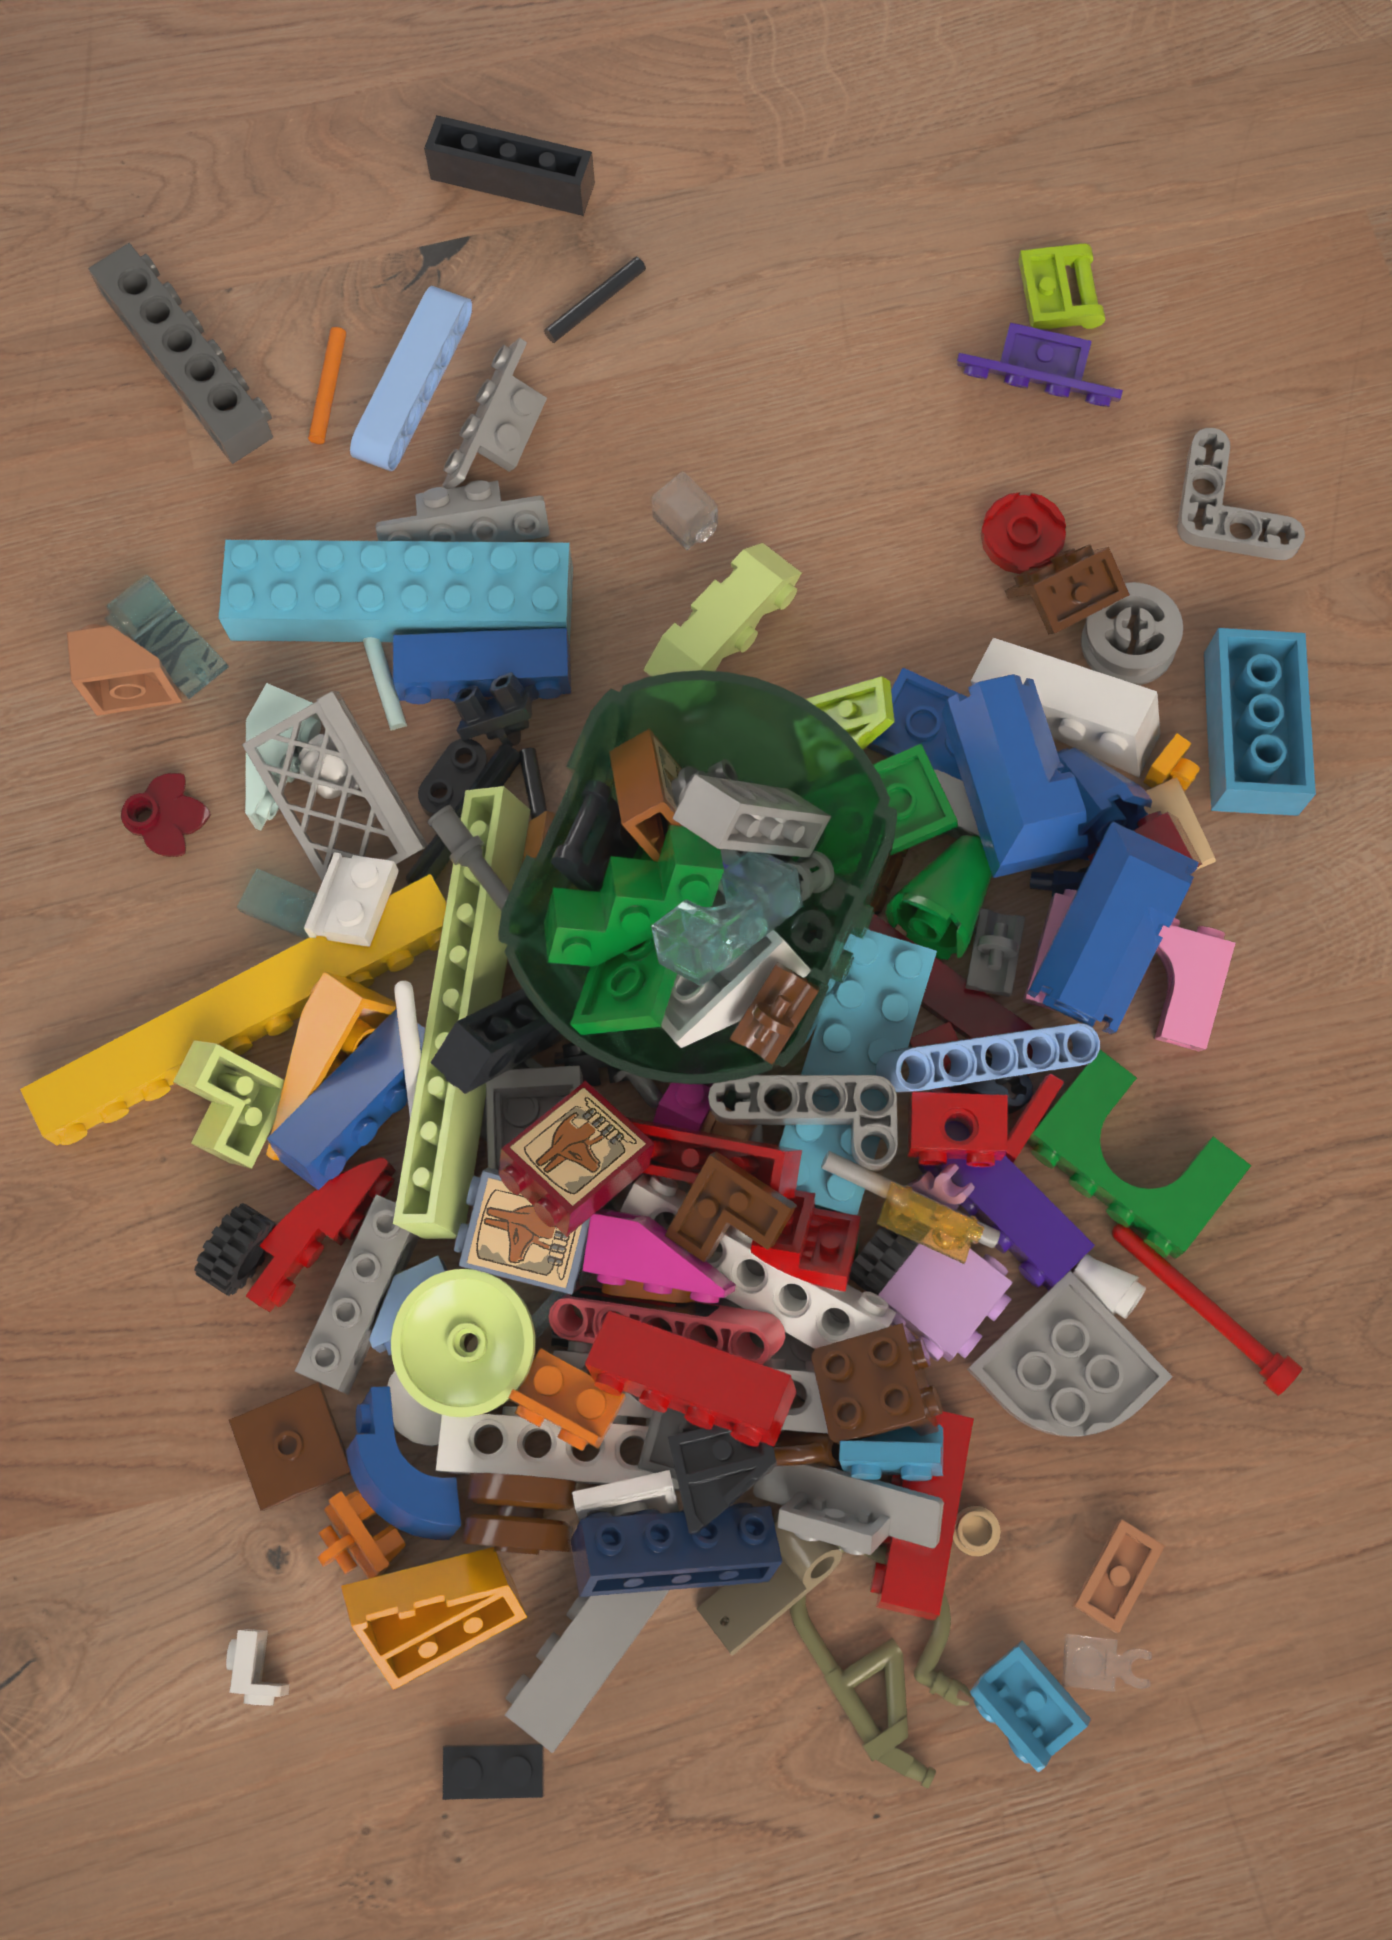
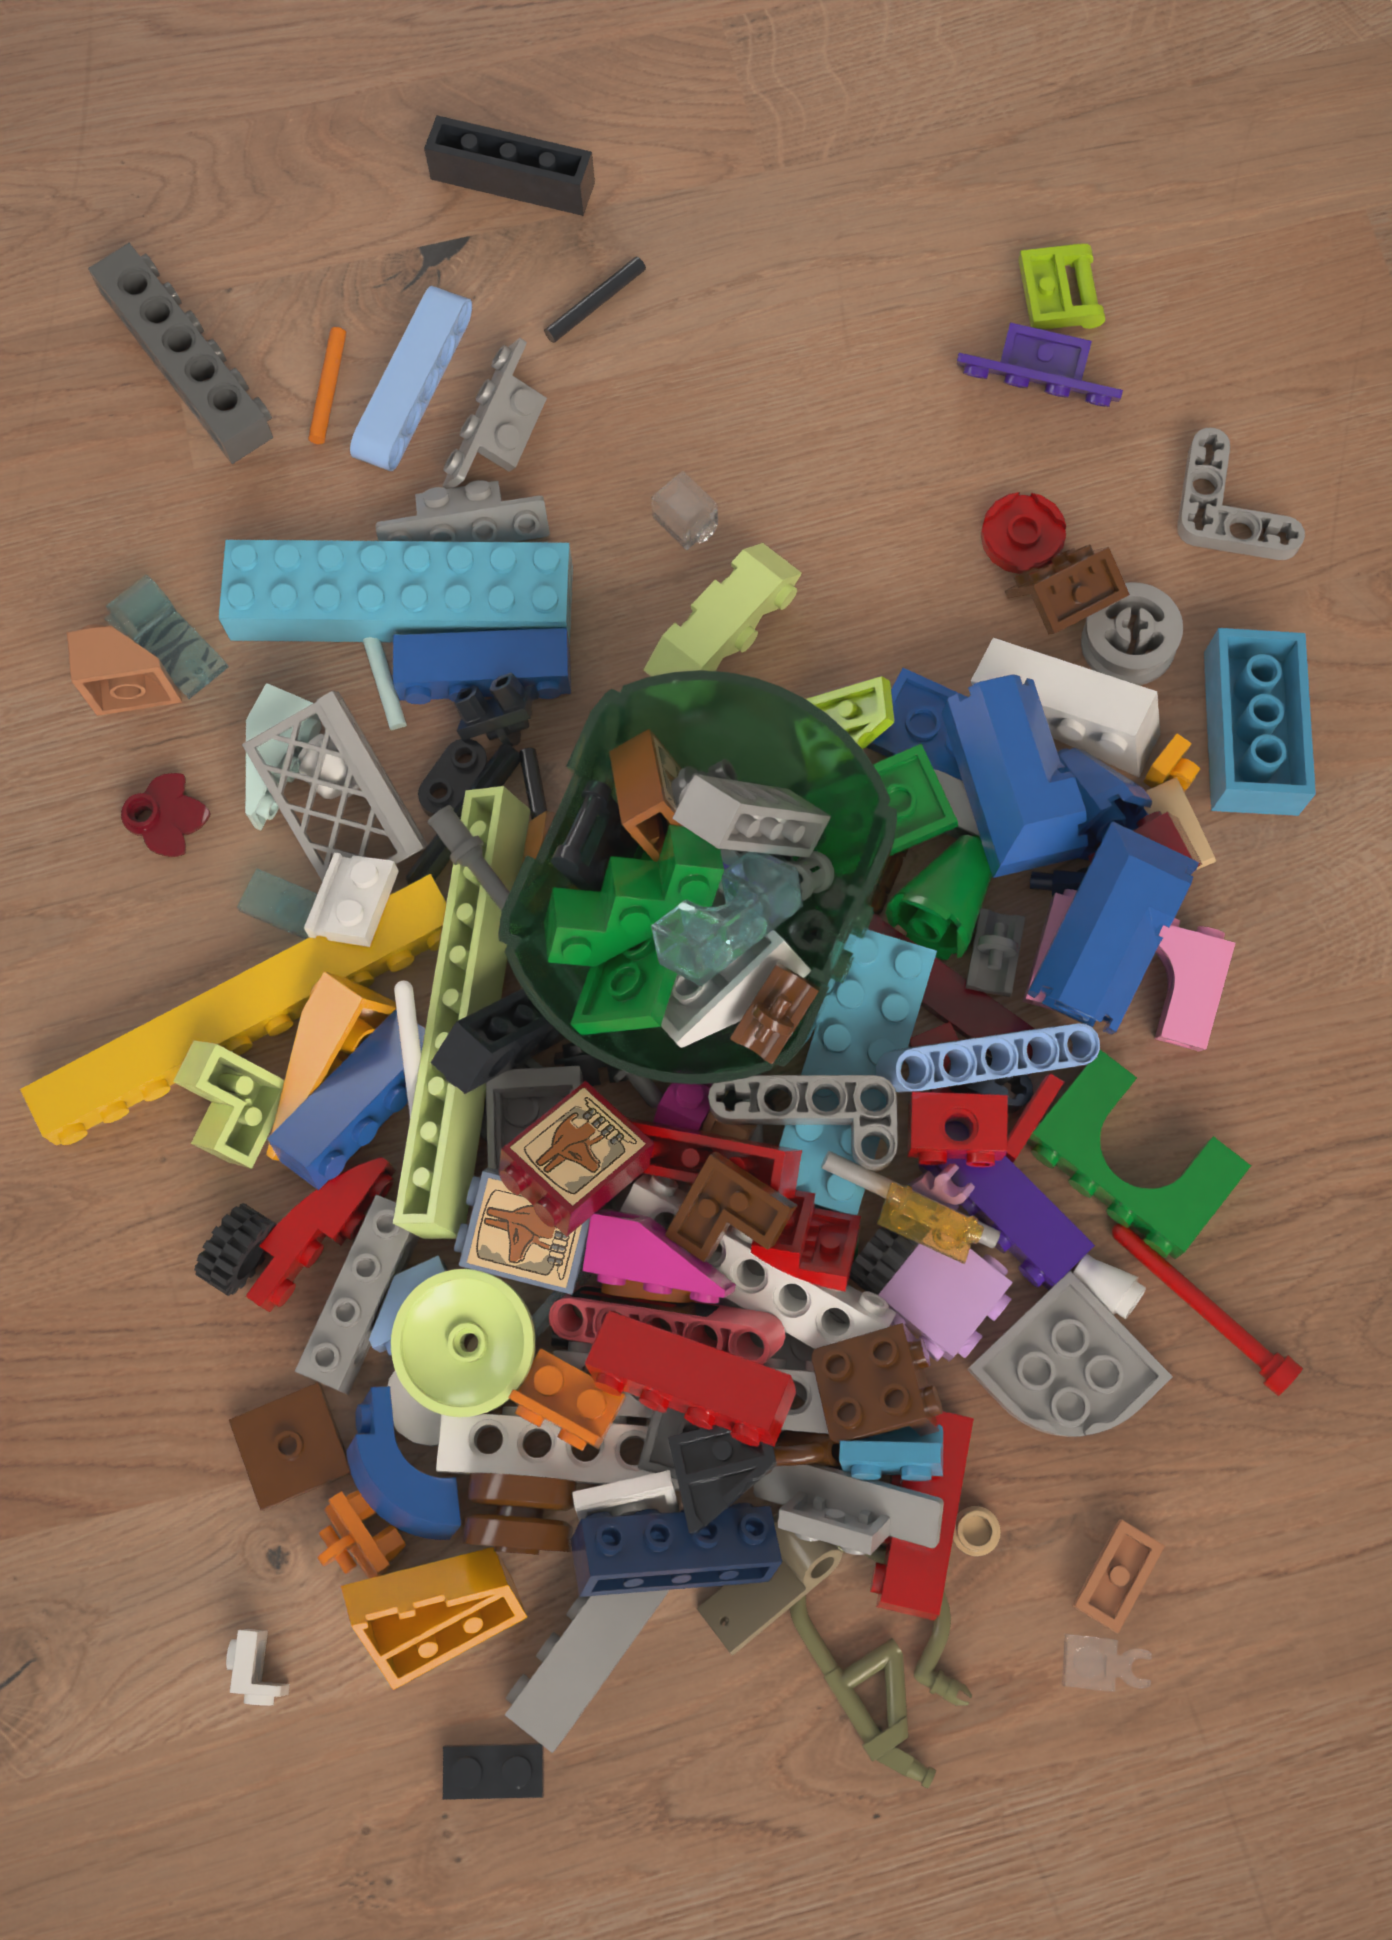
(1028, 1706): dark azure bracket -> none

